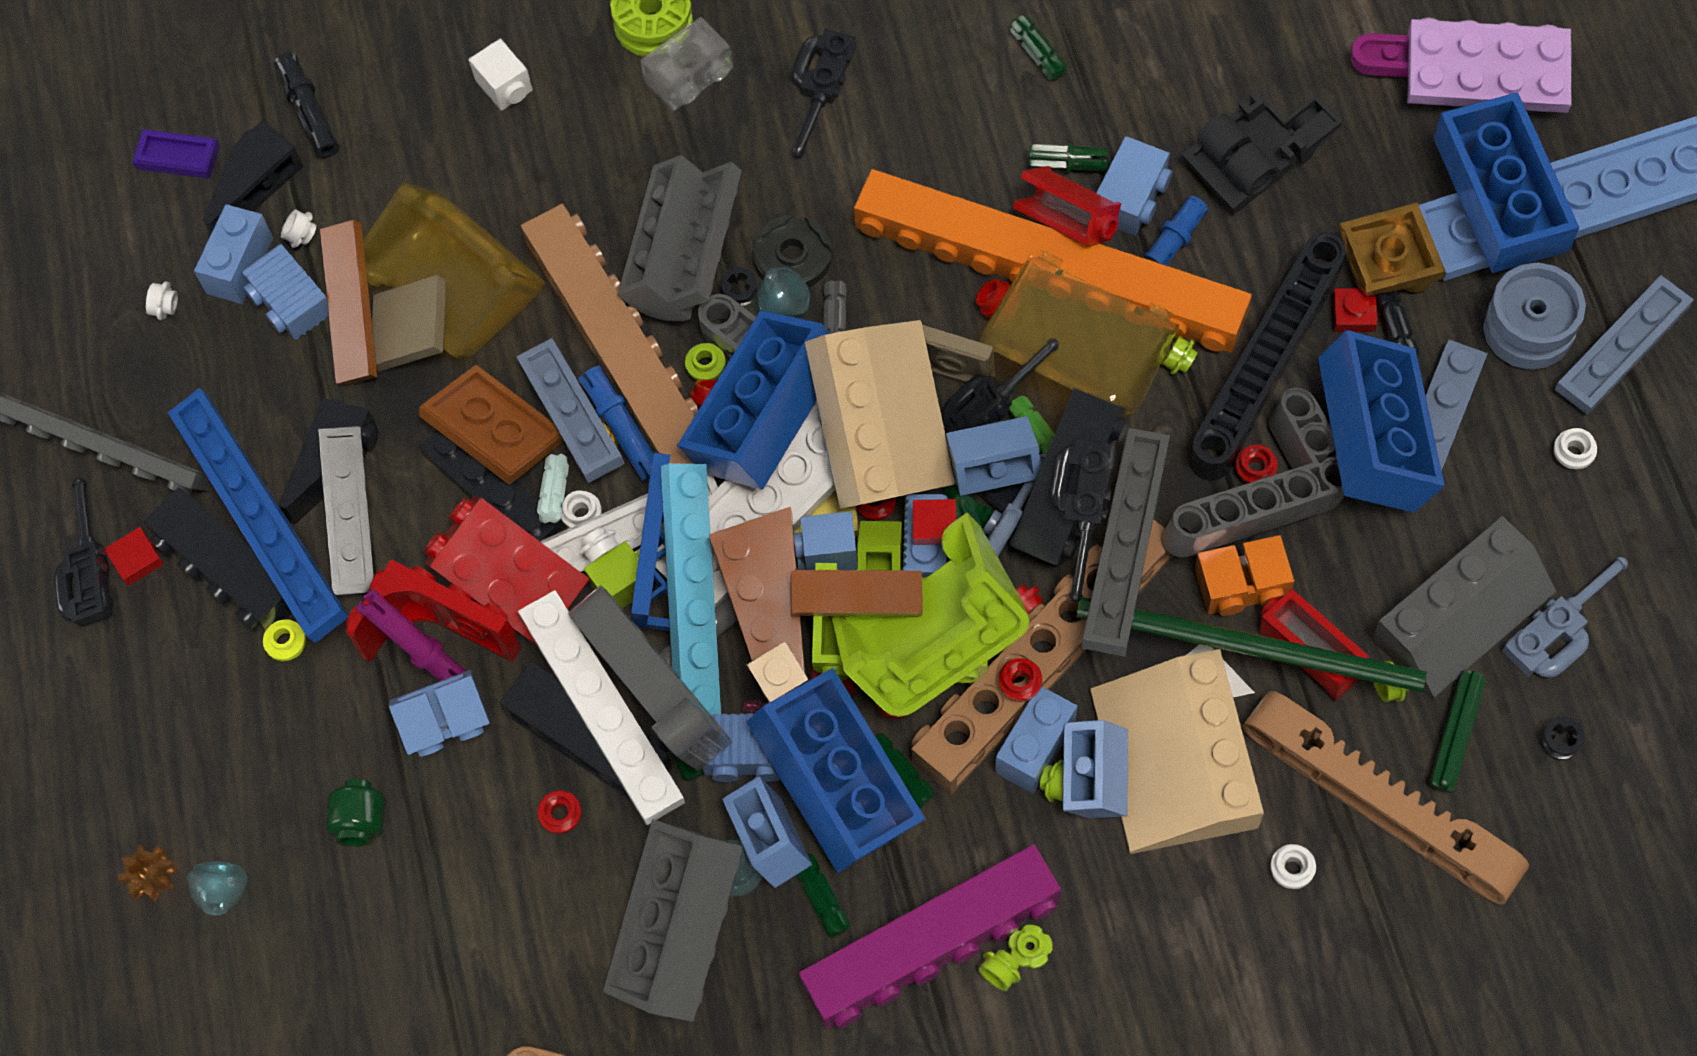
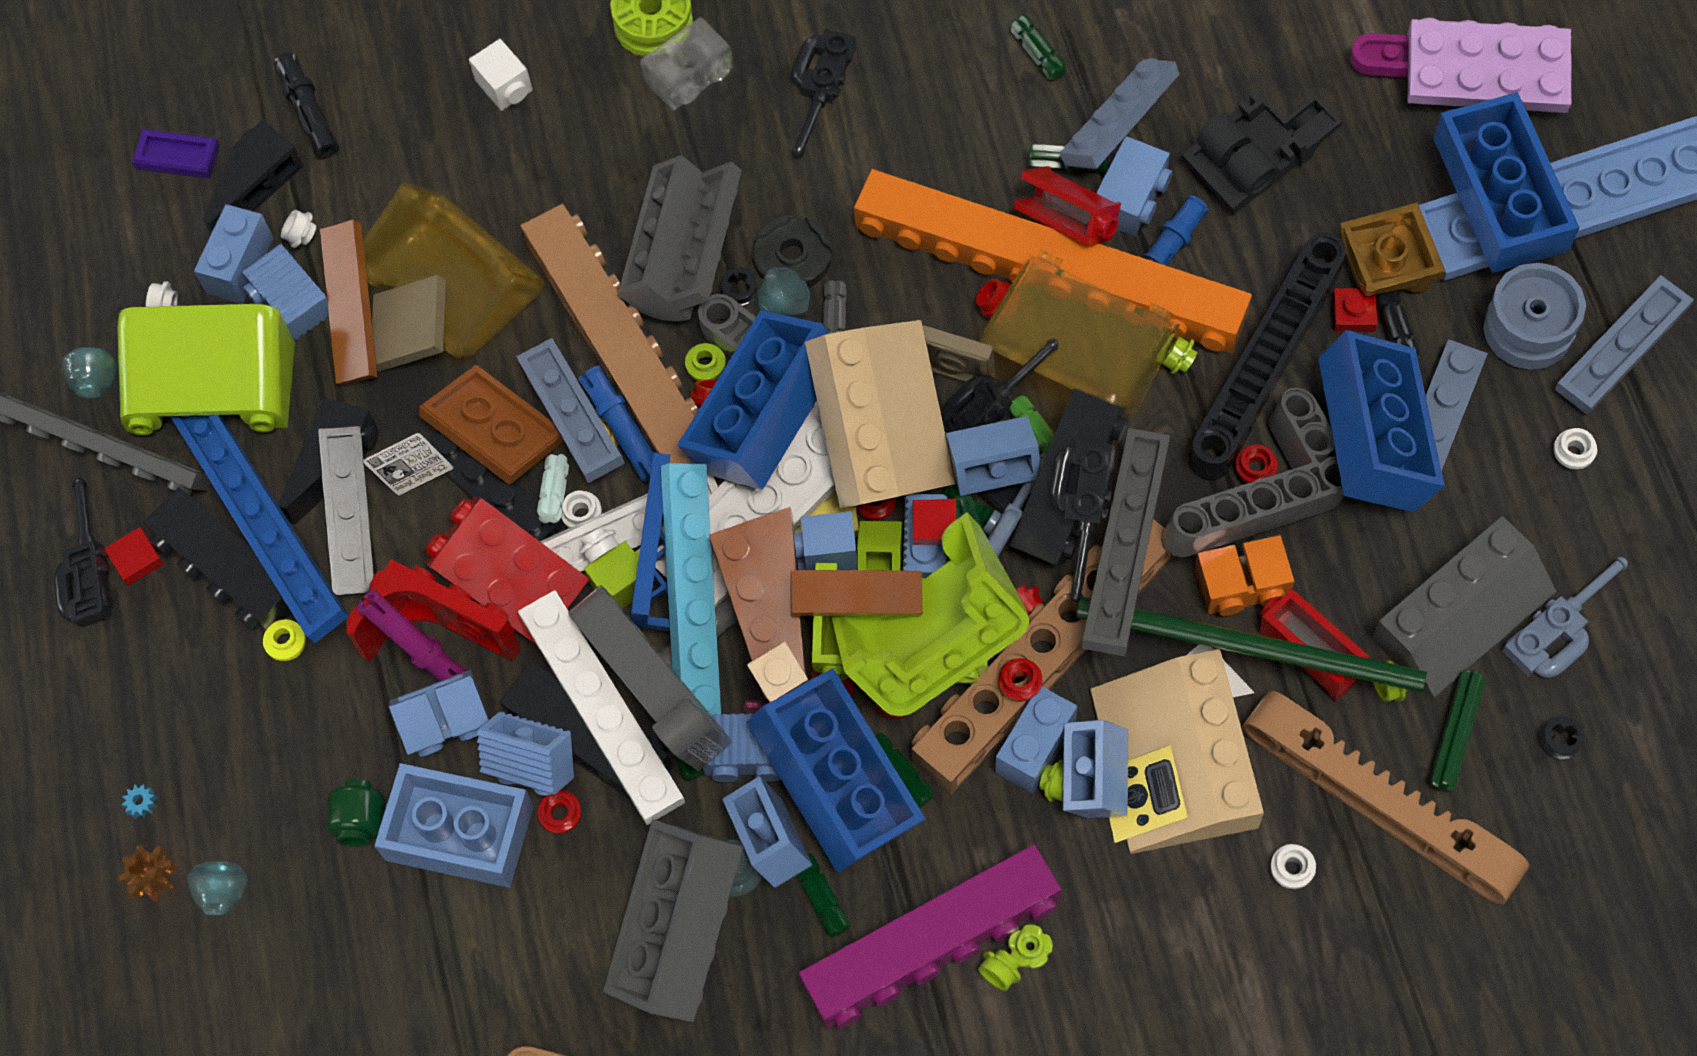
(89, 371): none -> clear light blue cone
(145, 806): none -> dark azure piece
(204, 364): none -> lime windscreen
(408, 464): none -> sticker
(454, 825): none -> medium blue brick
(525, 753): none -> medium blue brick
(1119, 113): none -> sand blue plate
(1153, 795): none -> sticker

